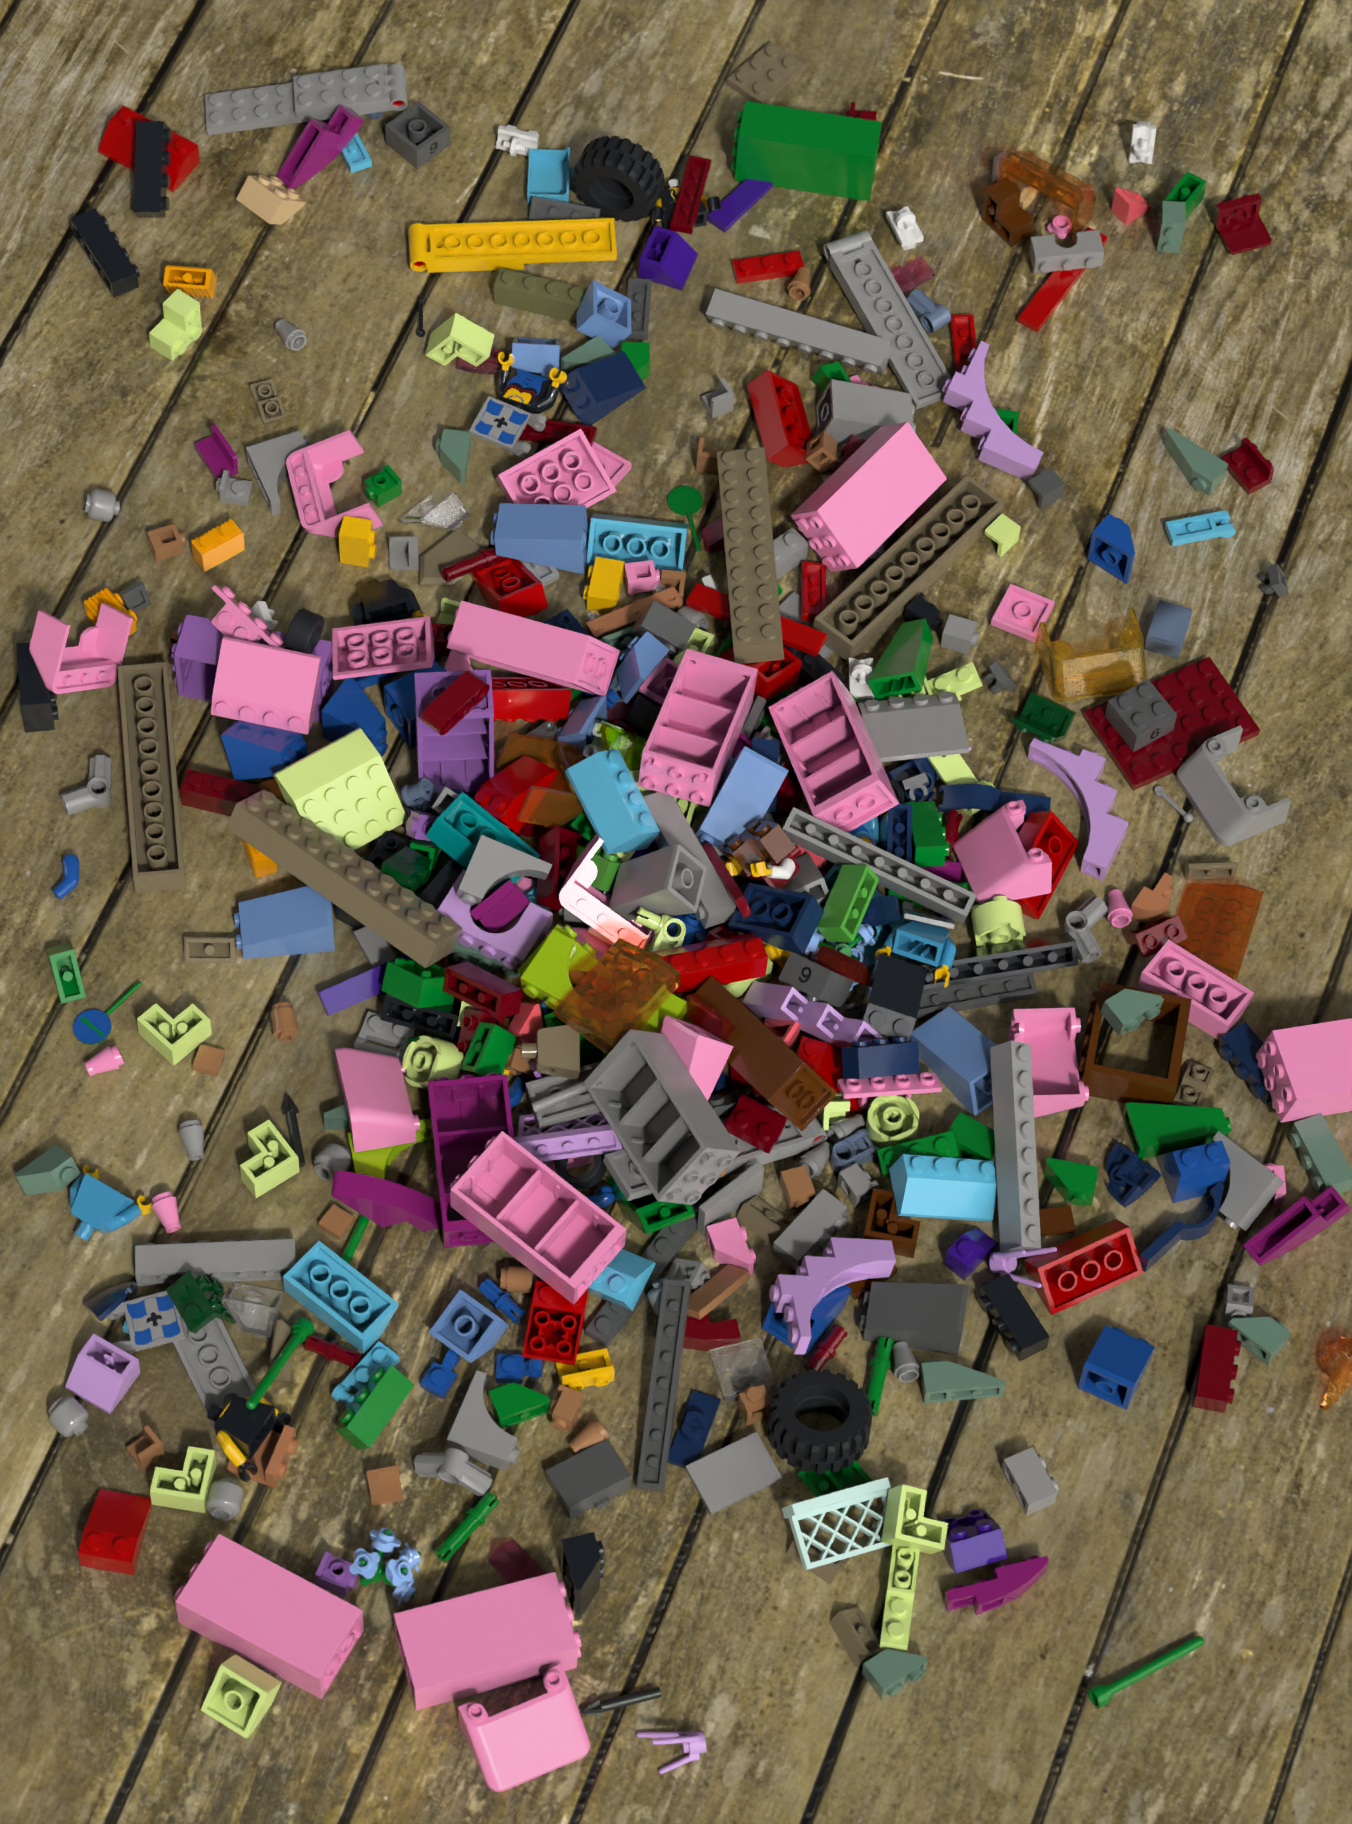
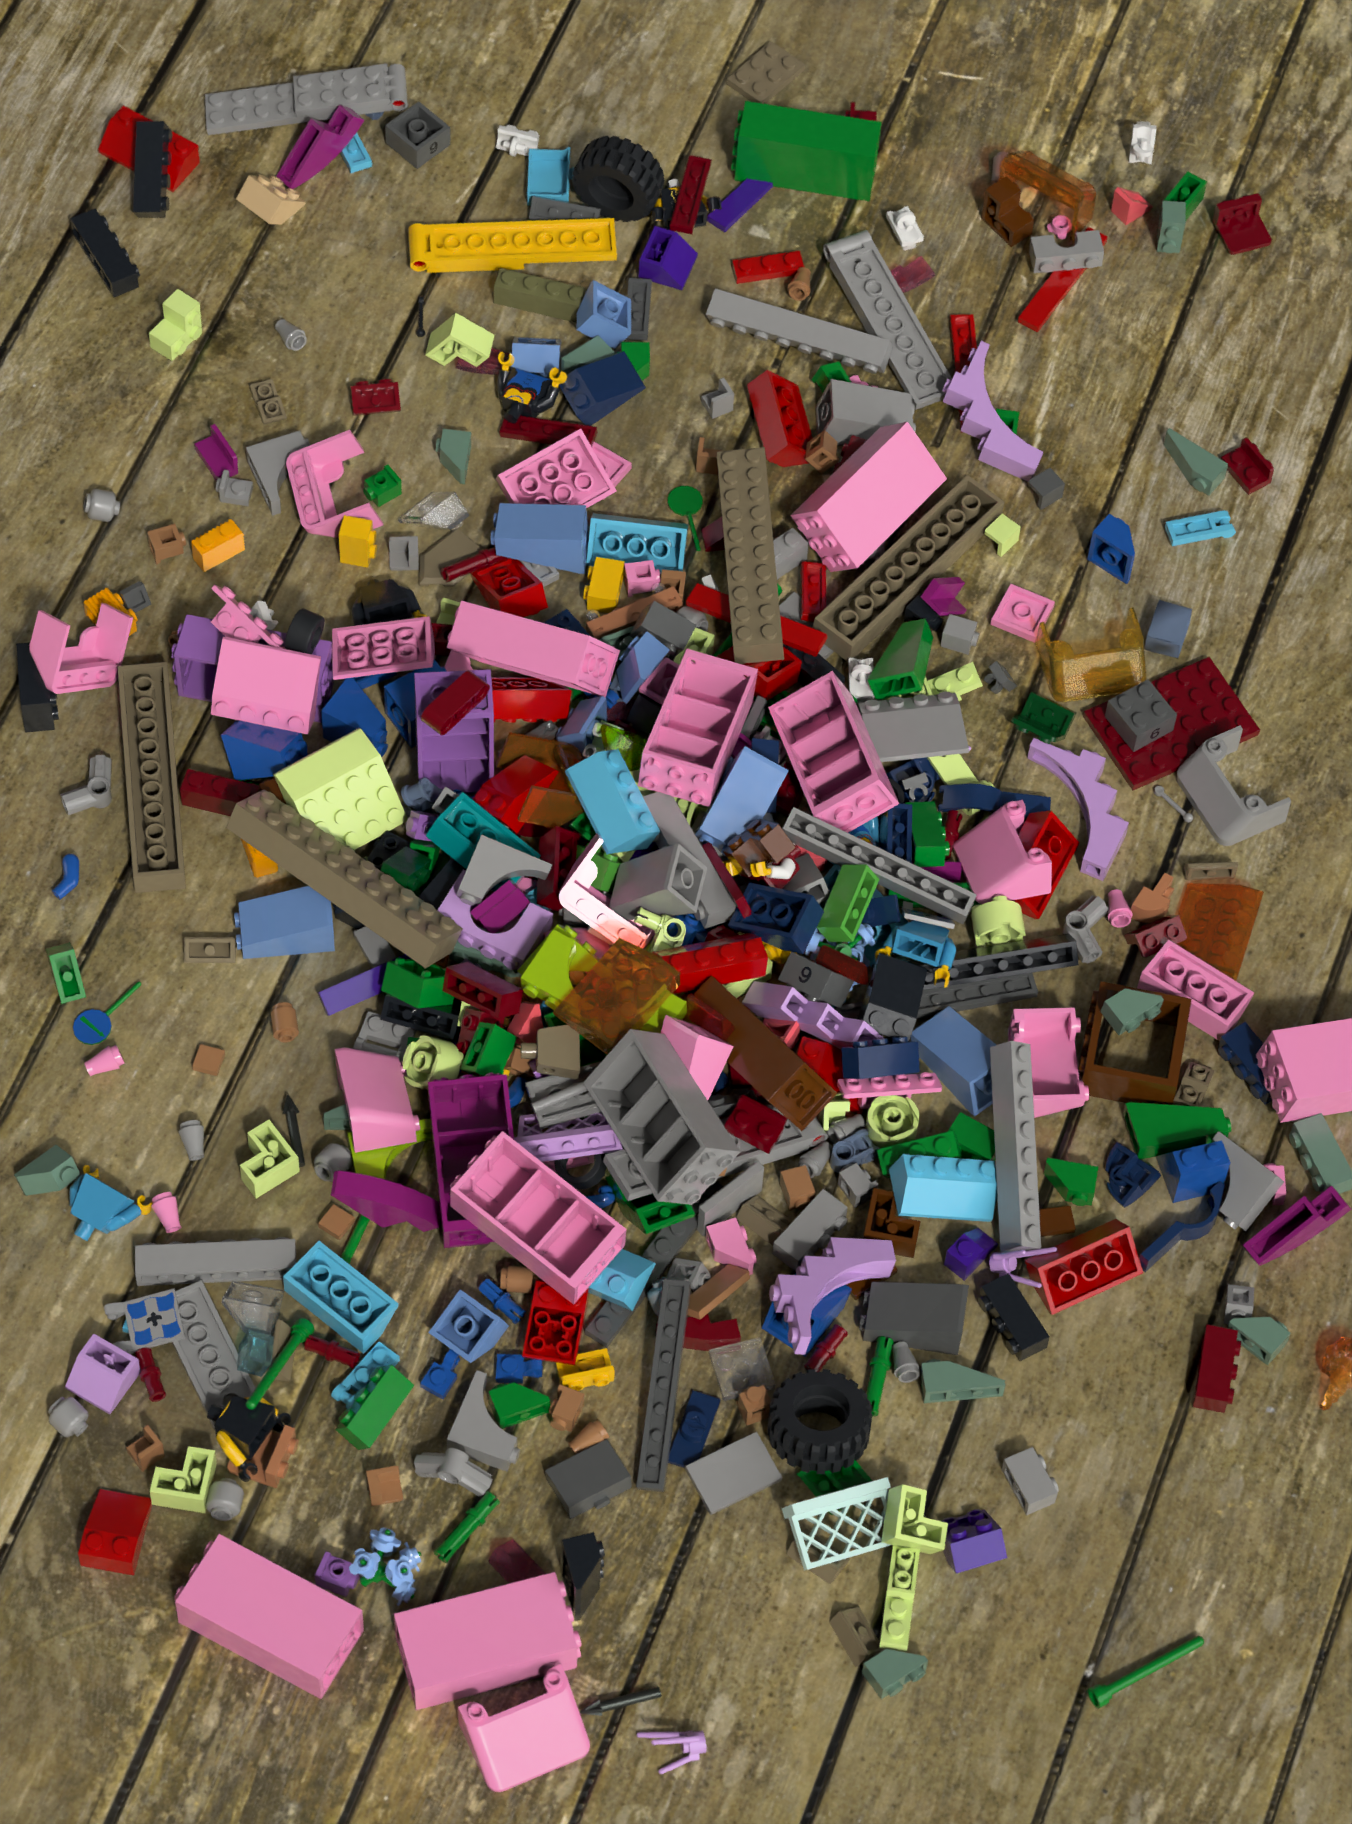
(109, 1299): dark blue brick -> none
(150, 1374): none -> dark red pin
(174, 1036): yellowish green brick -> none
(190, 280): light orange brick -> none
(198, 1300): dark green bracket -> none
(240, 1695): yellowish green slope -> none
(255, 1353): none -> clear light blue brick
(375, 397): none -> dark red bracket
(504, 424): light grey flag -> none
(930, 314): sand blue piece -> none
(941, 596): none -> magenta panel
(1007, 1584): magenta slope -> none
(1116, 1366): blue slope -> none
(1277, 581): dark grey tile -> none

